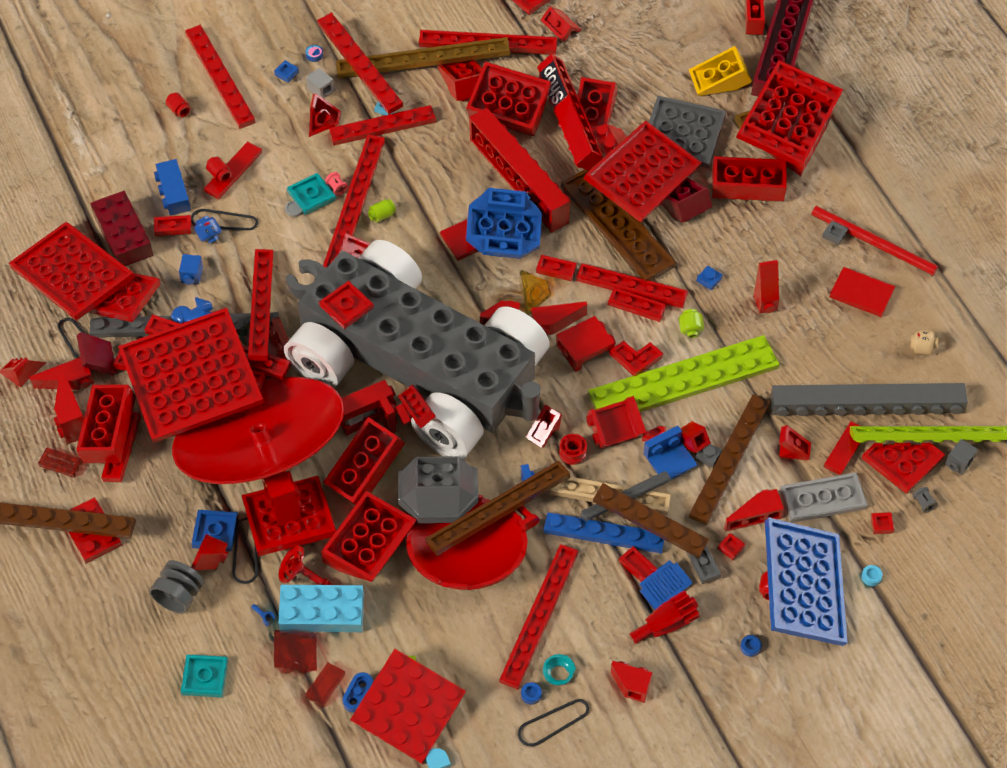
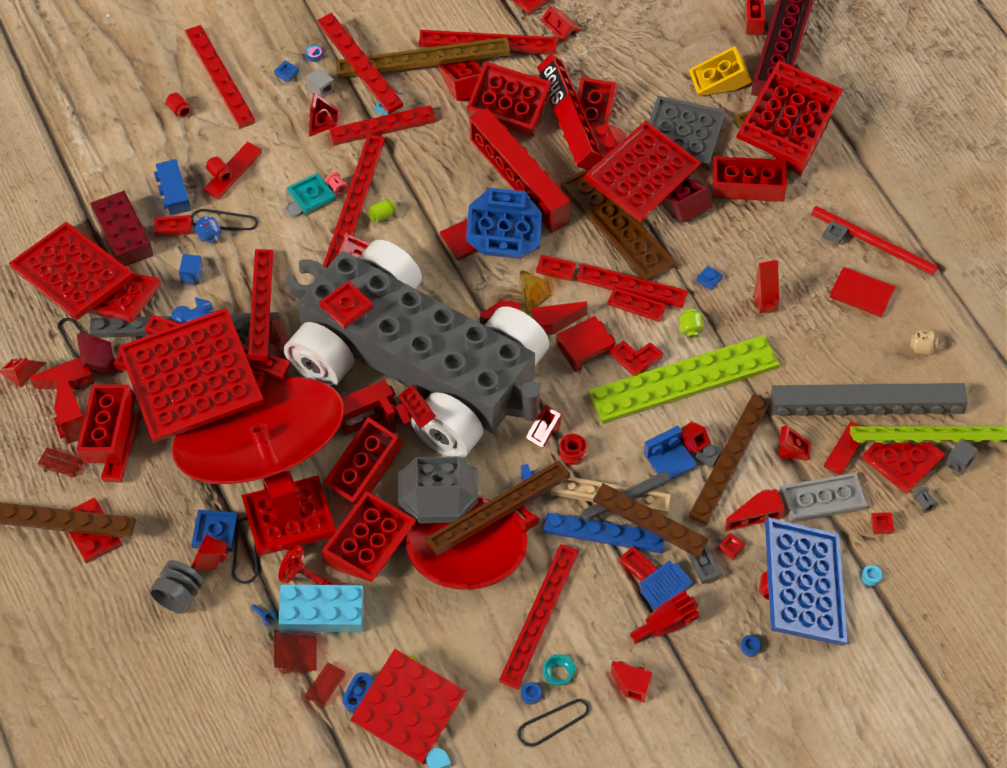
(204, 676): teal tile -> none
(616, 423): red panel -> none
(653, 432): red tile -> none

